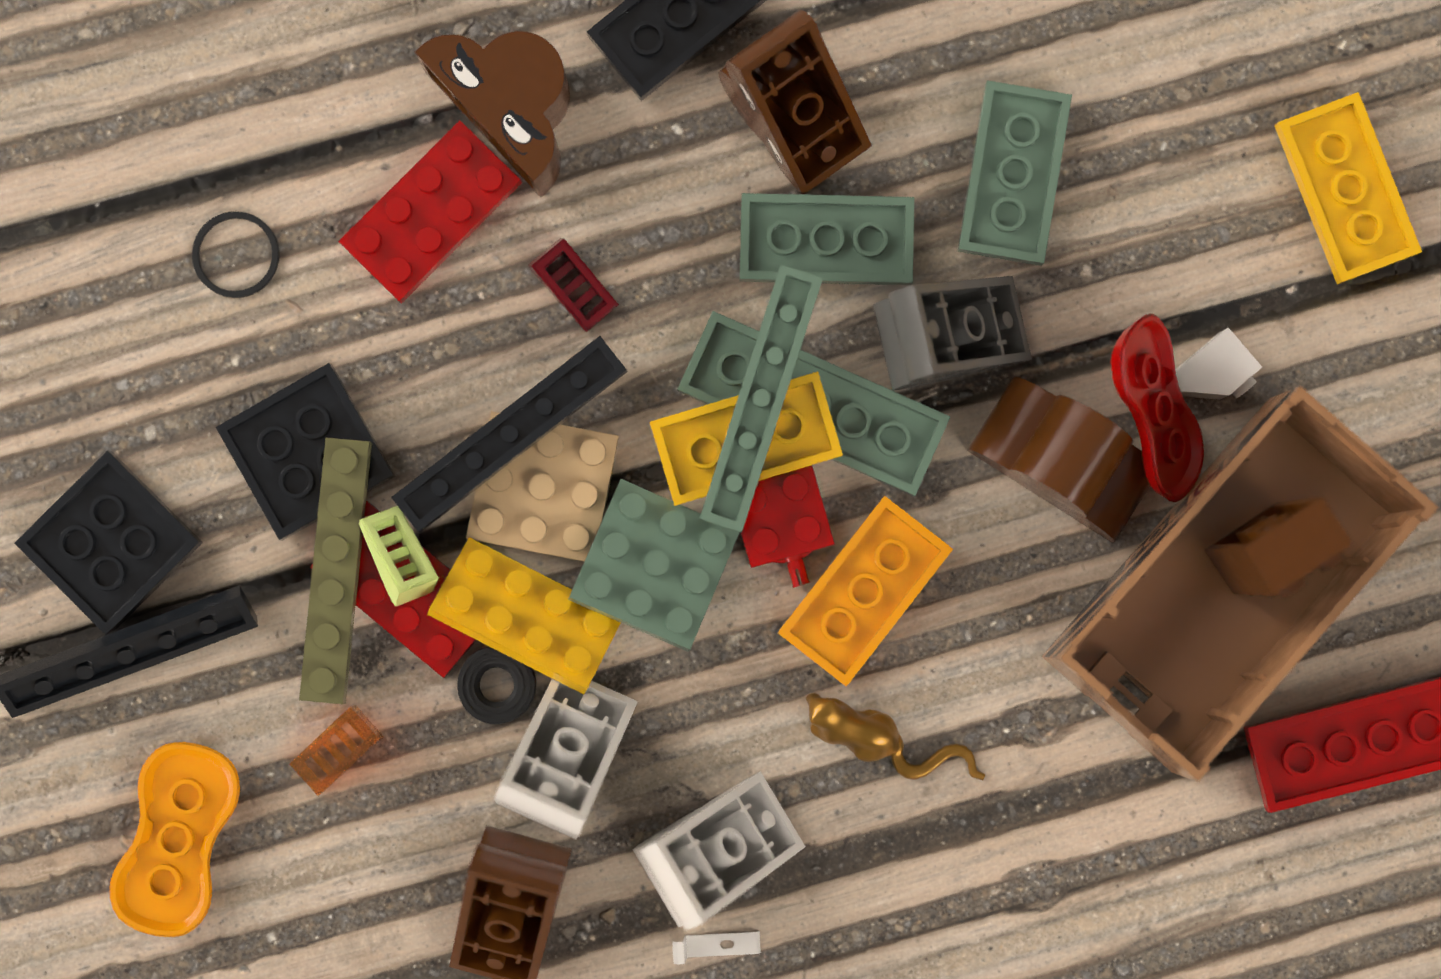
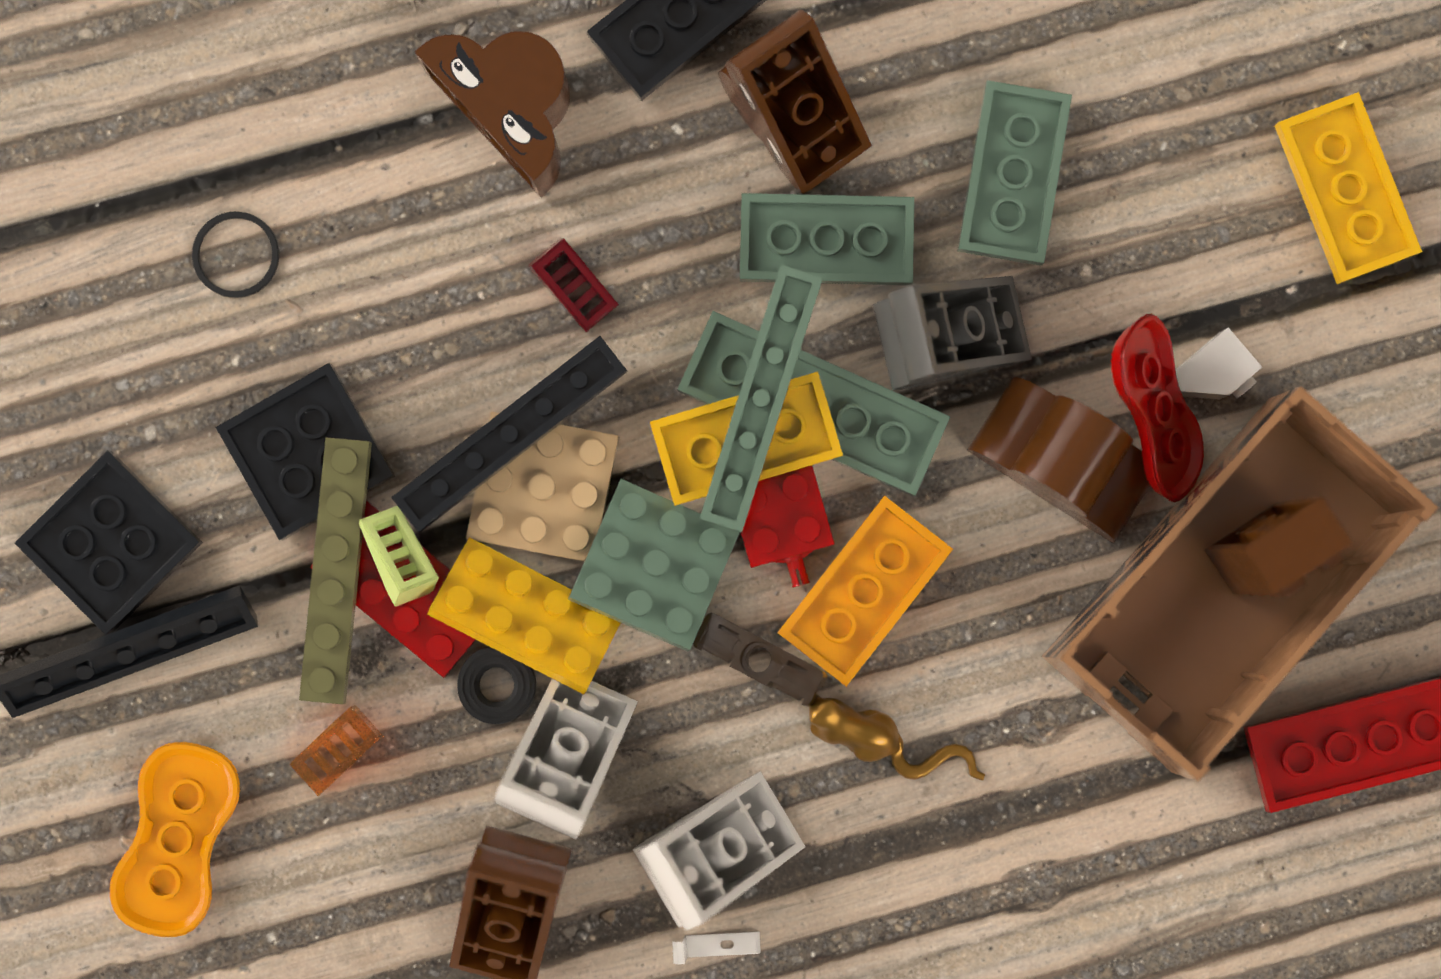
(430, 211): red plate -> none
(784, 672): none -> dark brown piece

